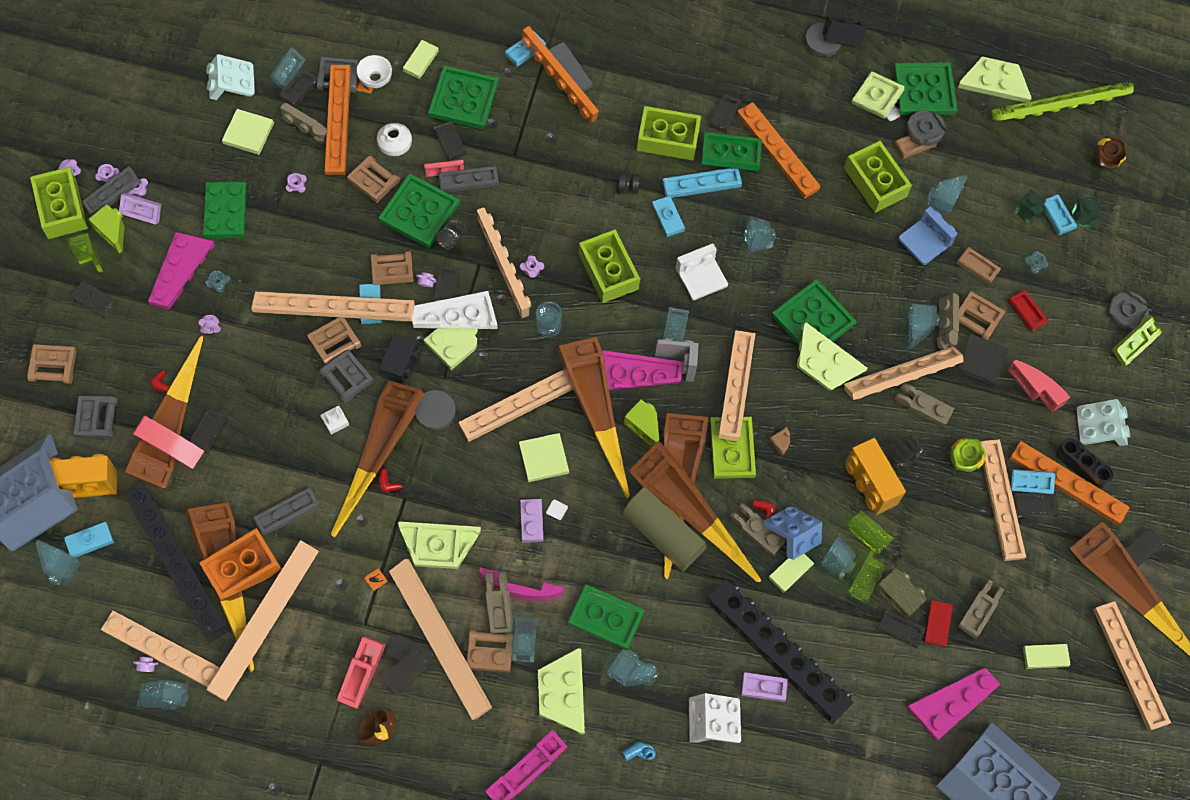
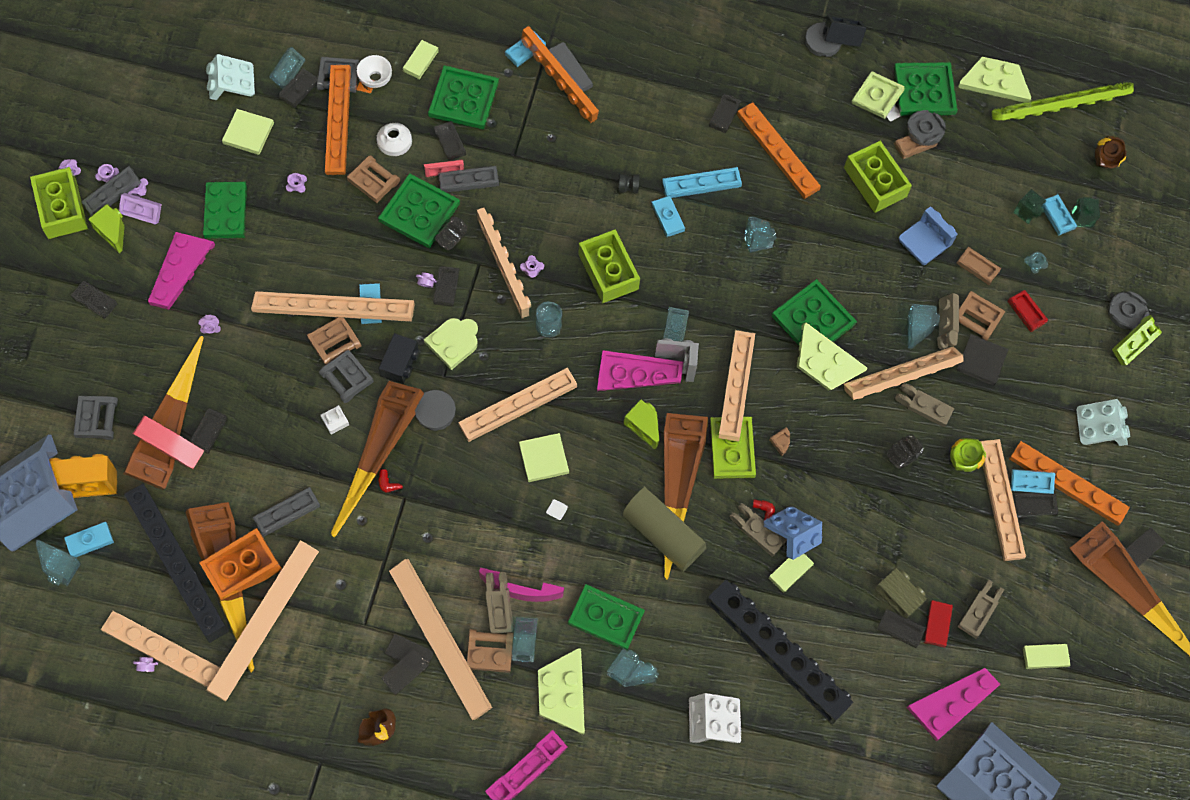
(52, 357): medium nougat plate -> none
(84, 250): clear neon green panel -> none
(157, 384): red animal -> none
(163, 694): clear light blue slope -> none
(217, 275): clear light blue plate -> none
(304, 123): dark tan hinge -> none
(361, 671): coral slope -> none
(375, 579): orange sticker -> none
(392, 272): medium nougat plate -> none
(438, 543): yellowish green wing -> none
(461, 312): white wing -> none
(531, 520): lavender plate -> none
(587, 375): dark orange plate -> none
(639, 749): dark azure arm -> none
(668, 133): lime brick -> none
(671, 484): dark orange plate -> none
(701, 272): white bracket -> none
(731, 151): green plate -> none
(764, 687): lavender plate -> none
(839, 558): clear light blue slope -> none
(867, 578): clear neon green panel -> none
(869, 532): clear neon green panel -> none
(874, 476): light orange brick -> none
(946, 194): clear light blue slope -> none
(1038, 385): coral slope -> none
(1081, 453): black beam -> none
(1131, 666): light nougat plate -> none

